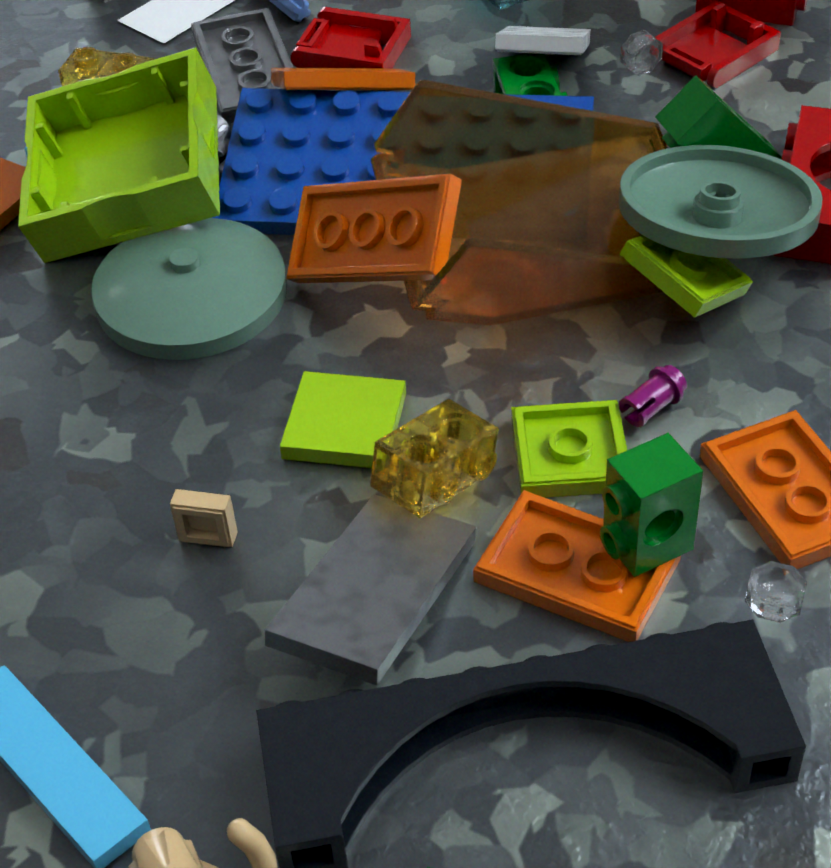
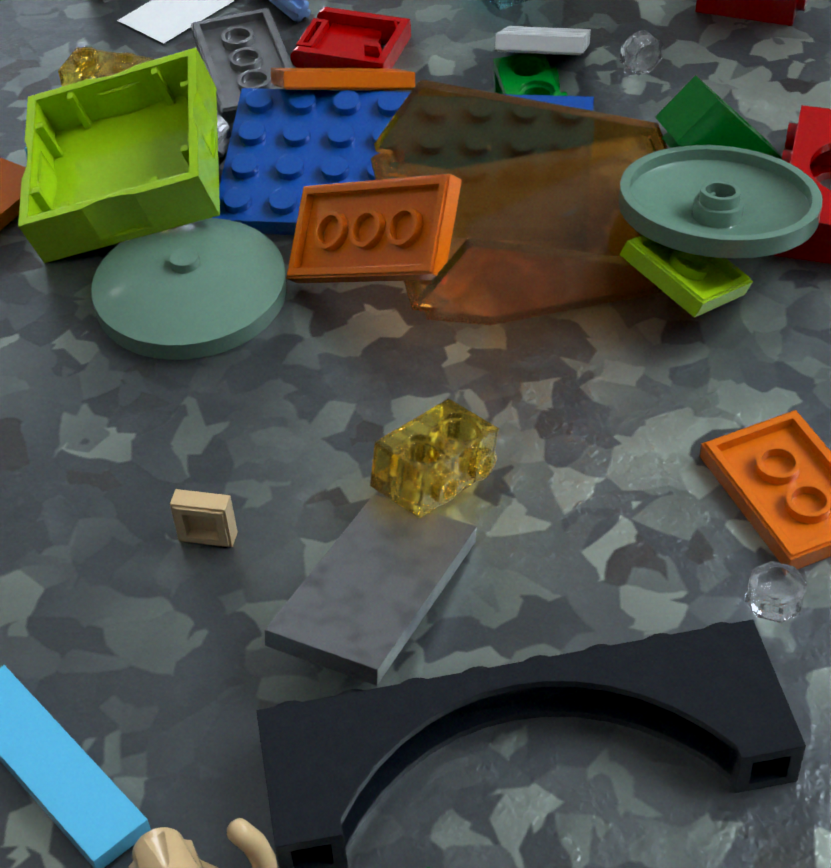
(341, 418): lime tile -> none
(560, 564): orange tile -> none
(566, 446): lime tile -> none
(650, 504): green brick -> none
(663, 387): magenta pin -> none
(705, 51): red container -> none

